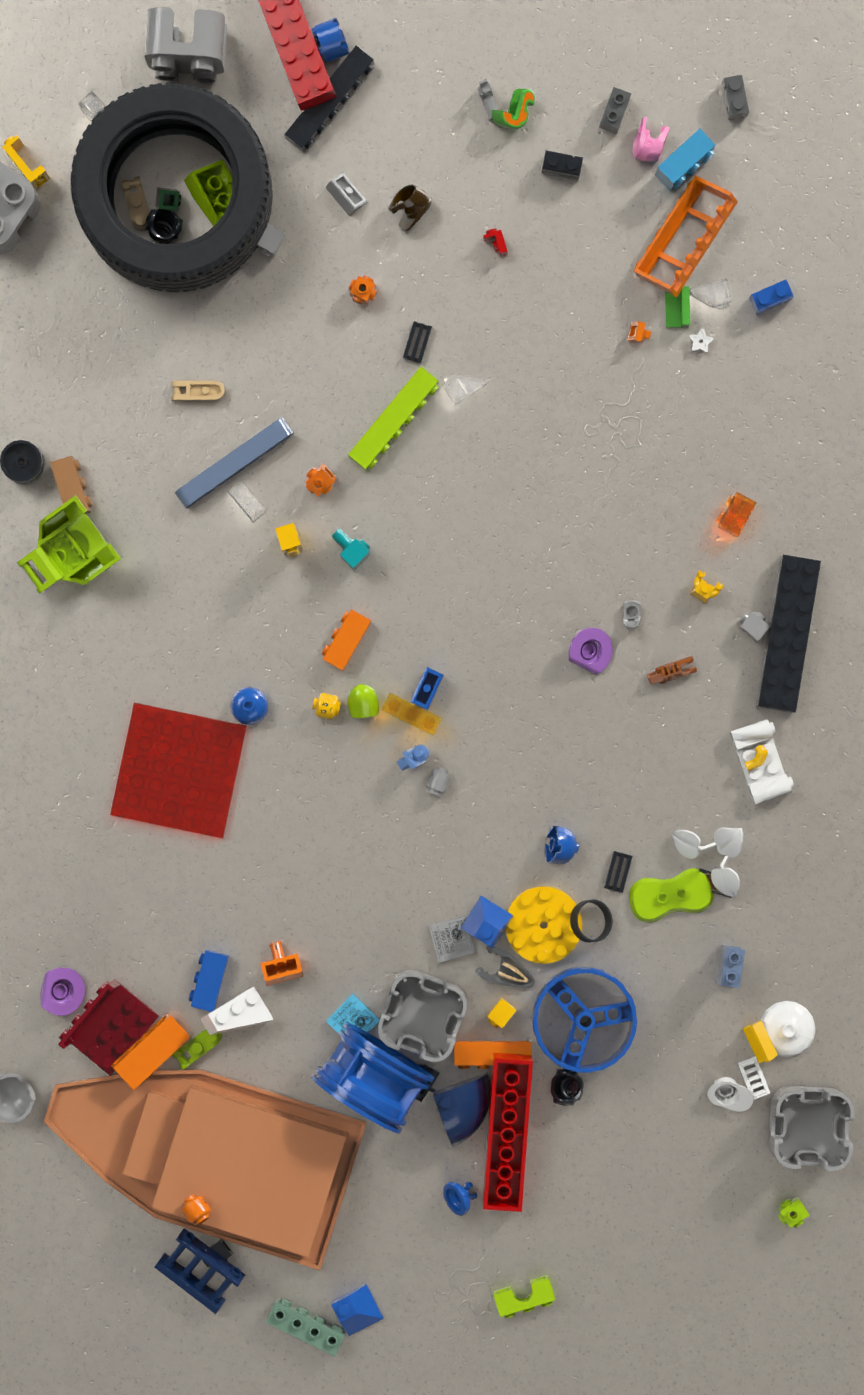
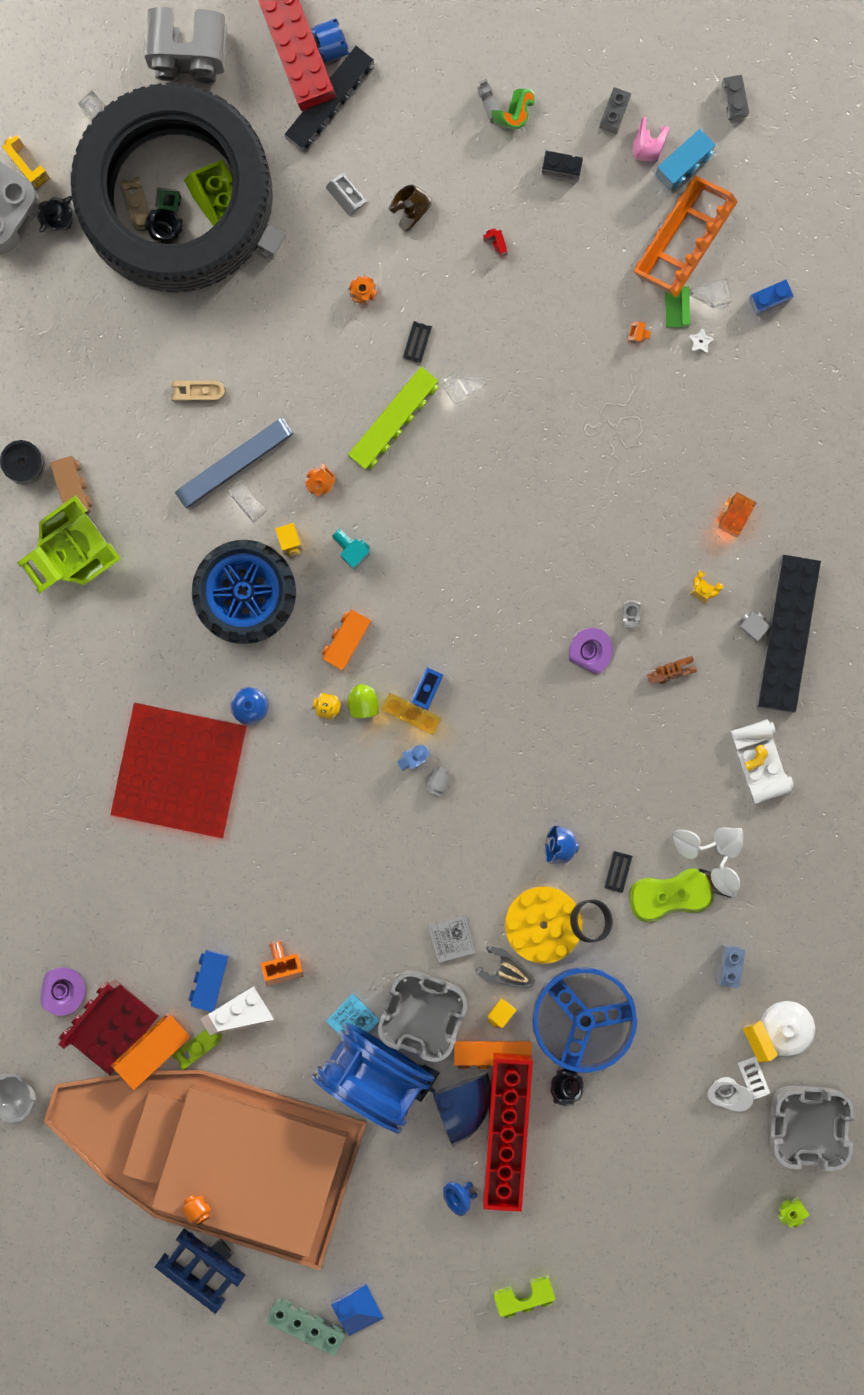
(55, 214): none -> black hair
(228, 621): none -> wheel
(487, 922): blue slope -> none

